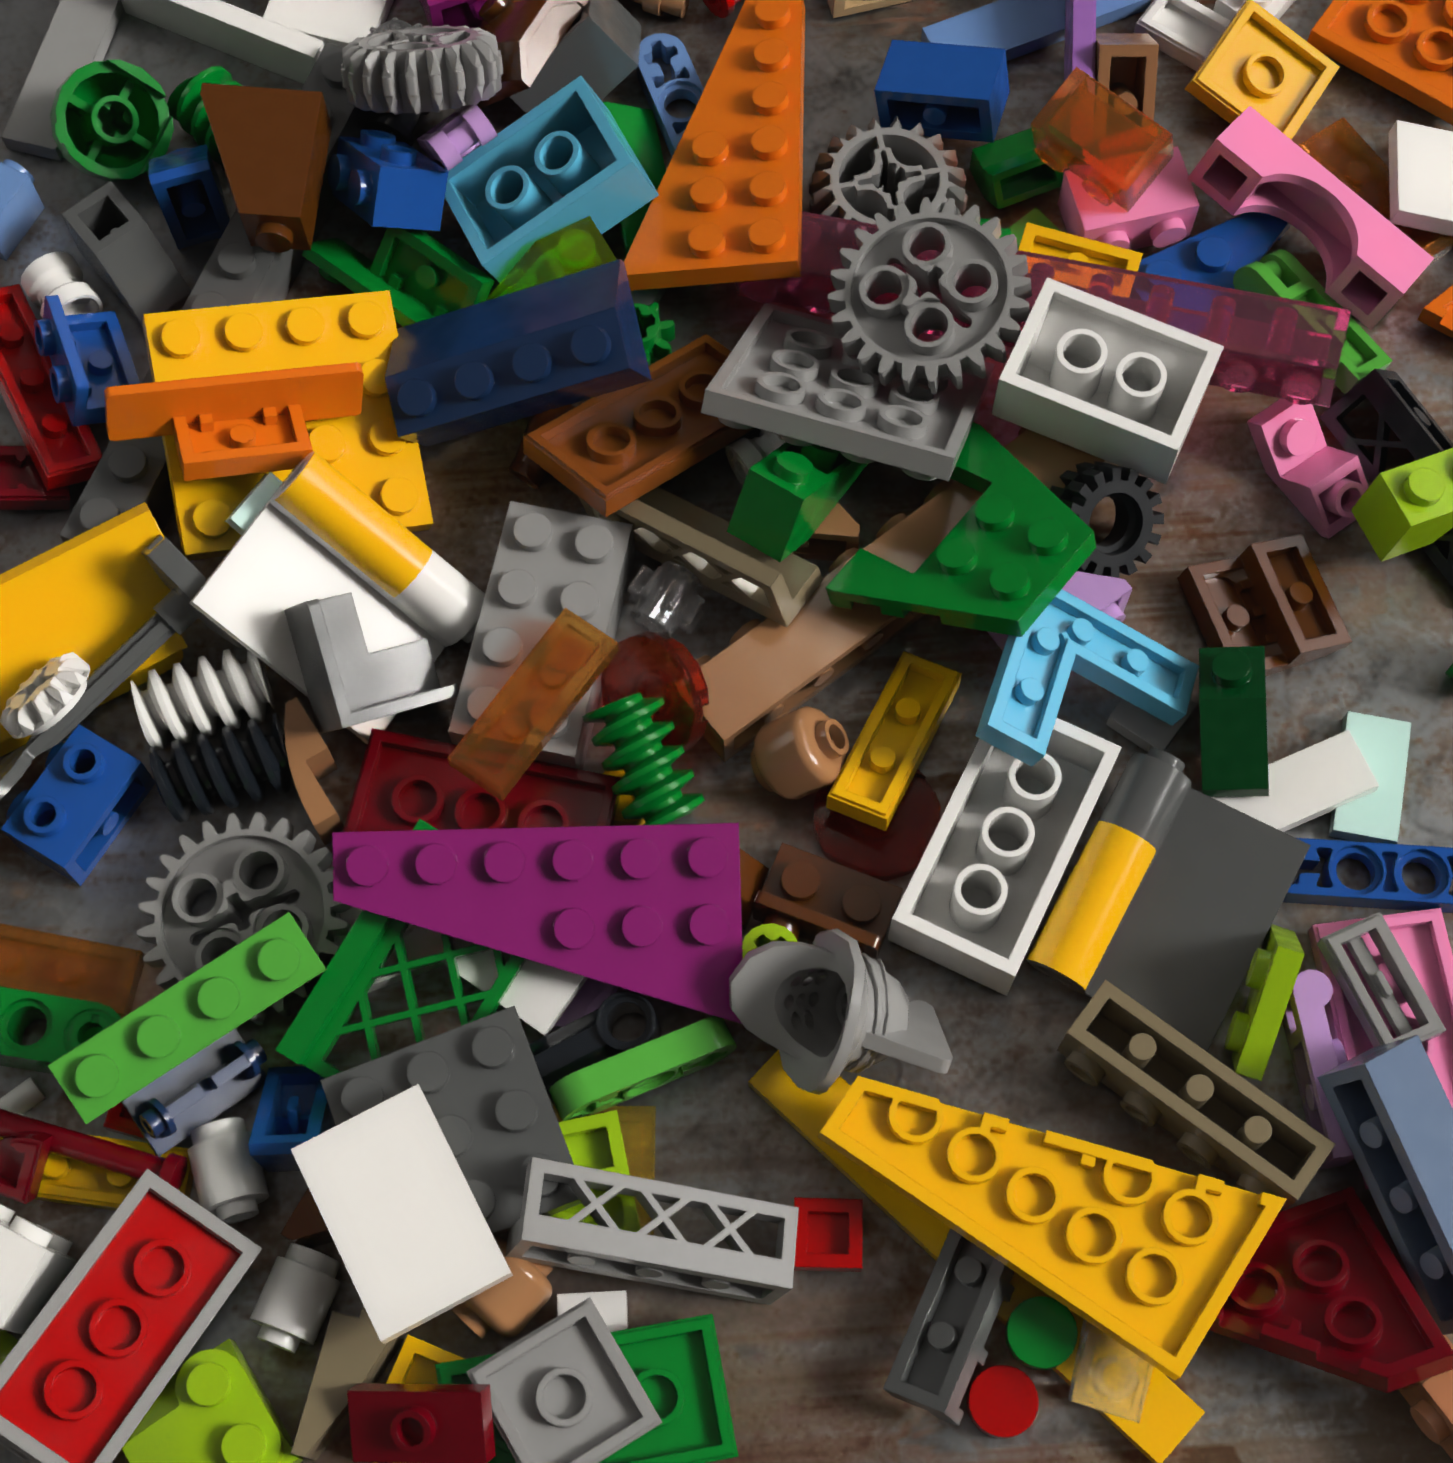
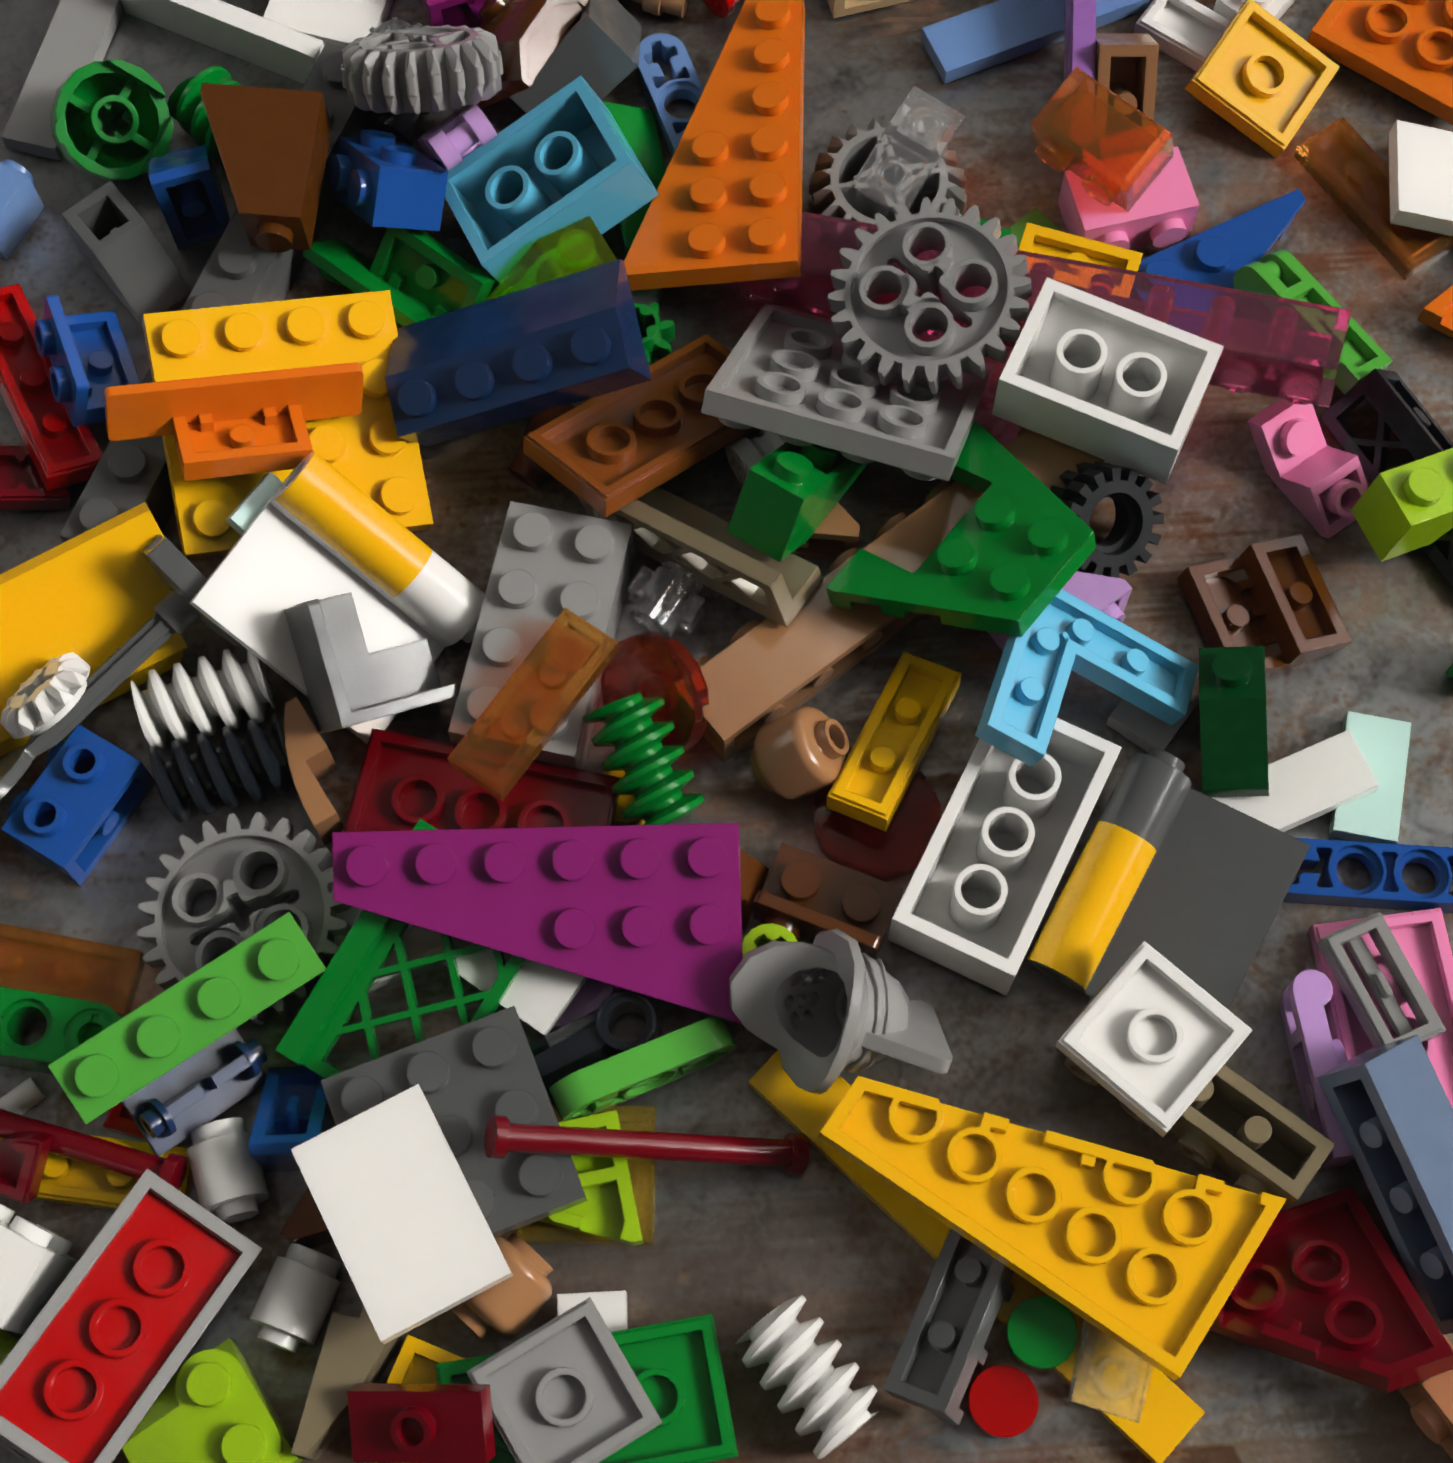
(61, 276): white wheel -> none
(506, 1137): none -> dark red bar
(652, 1258): light grey fence -> none
(808, 1375): none -> white piece
(829, 1234): red plate -> none
(908, 150): none -> clear slope
(944, 87): blue brick -> none
(1012, 170): green piece -> none
(1153, 1038): none -> white tile
(1265, 172): bright pink arch -> none
(1271, 984): lime wing -> none

